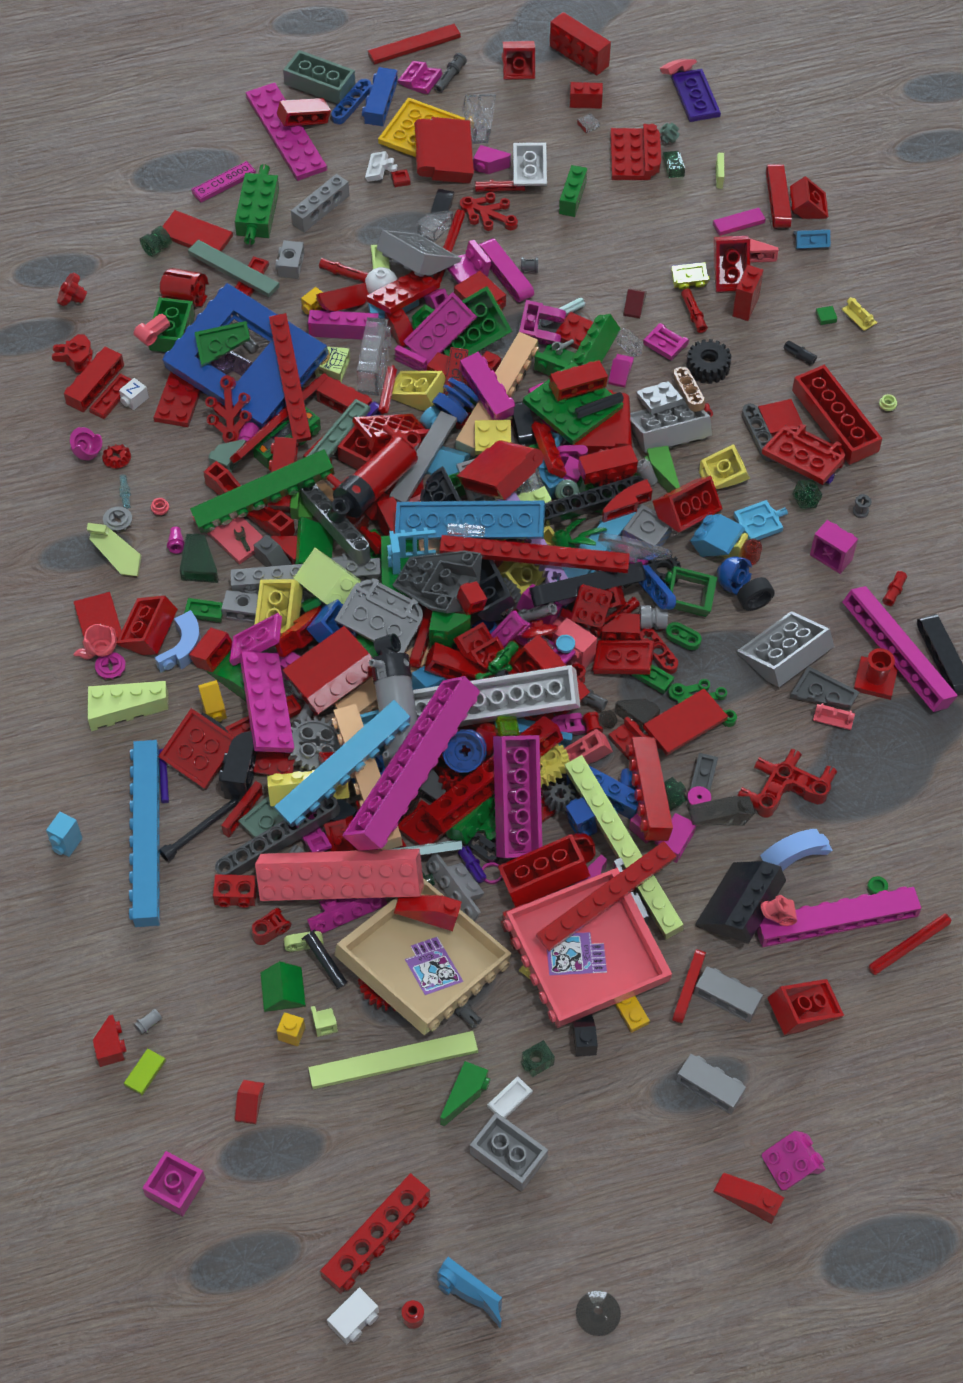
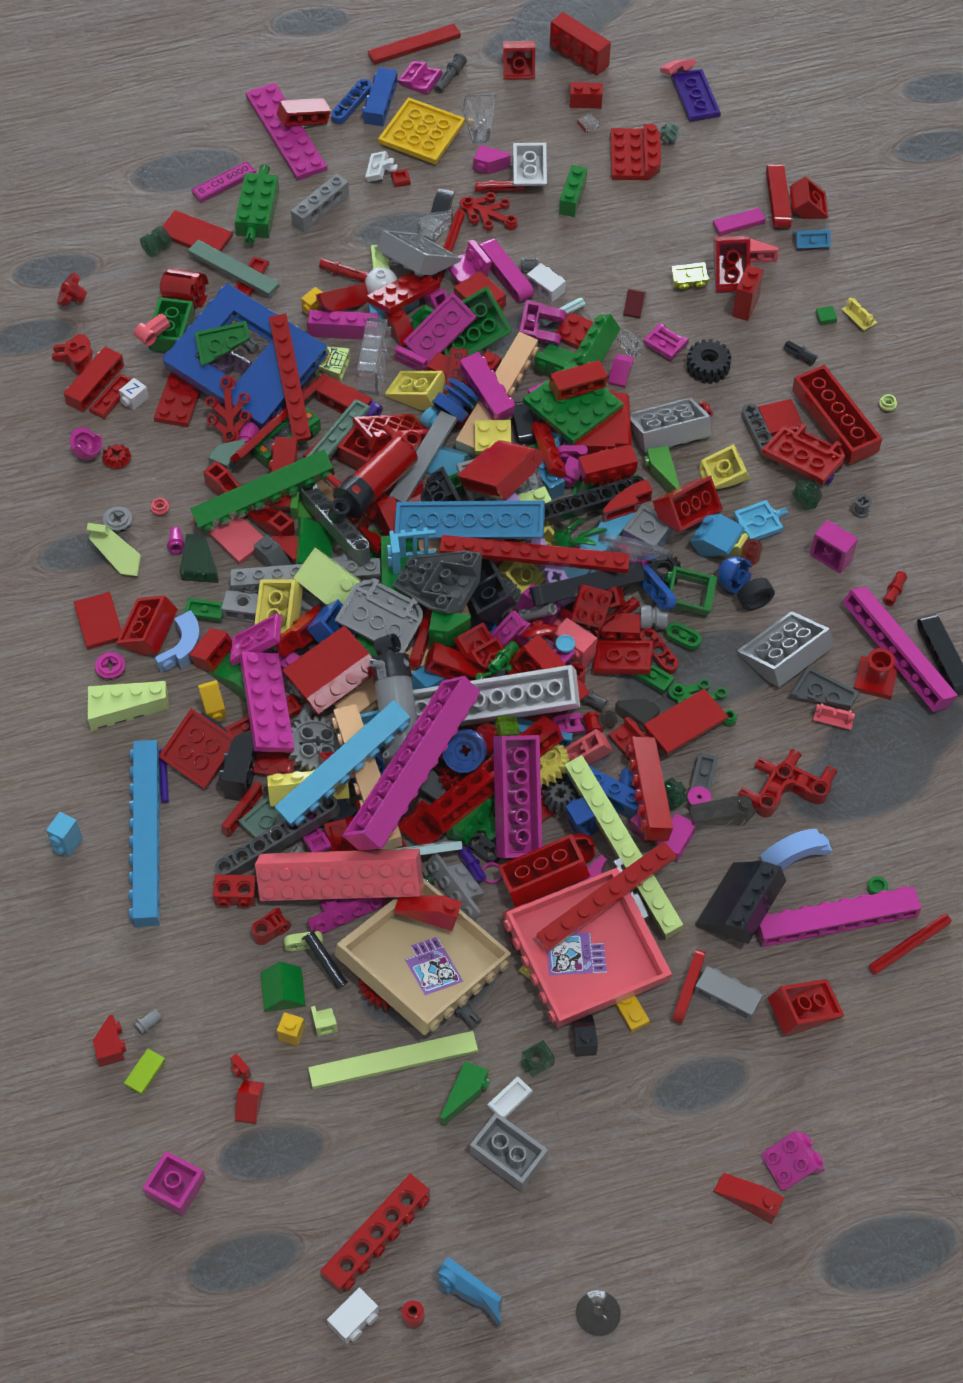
(98, 641): coral hair -> none
(124, 491): clear light blue bar -> none
(169, 852): black piece -> none
(239, 1067): none -> red plate
(241, 537): hand -> none
(290, 259): light grey brick -> none
(311, 603): green tile -> none
(319, 77): sand green brick -> none
(387, 389): red axle -> none
(444, 149): red piece -> none
(465, 530): clear axle -> none
(471, 597): red brick -> none
(546, 283): none -> white brick
(555, 345): light grey hand -> none
(566, 484): sand green head -> none
(599, 405): black axle -> none
(646, 471): light grey cone -> none
(659, 397): light grey plate -> none
(674, 164): clear green slope -> none
(686, 390): medium nougat beam -> none
(695, 314): red pin -> none
(711, 1083): light grey brick -> none
(720, 170): yellowish green tile -> none
(780, 910): coral piece -> none

